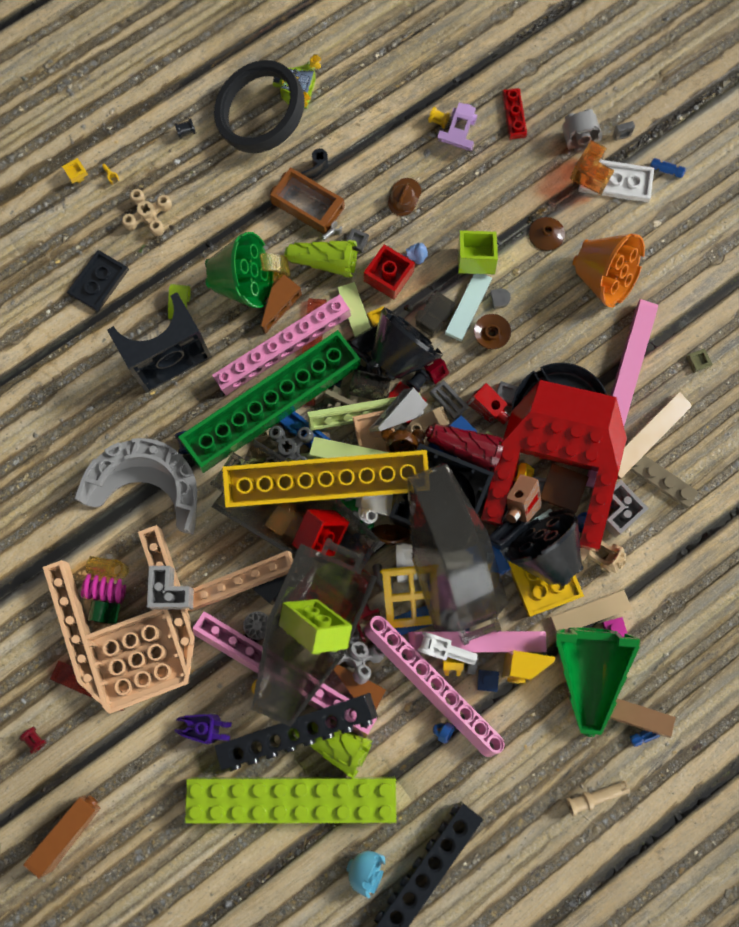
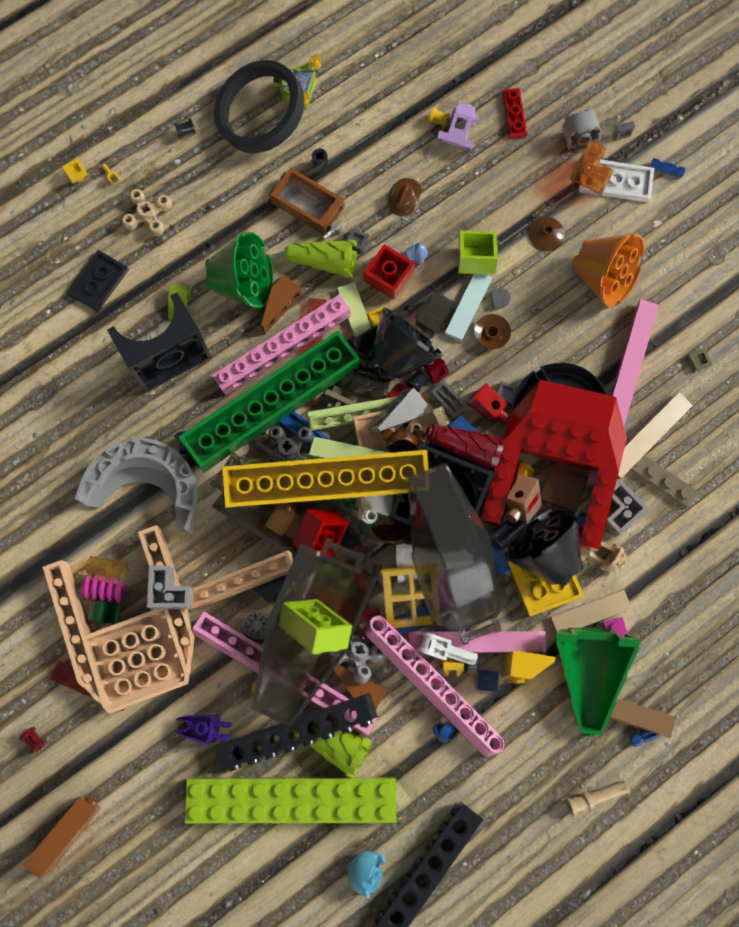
(275, 263): clear yellow panel -> none

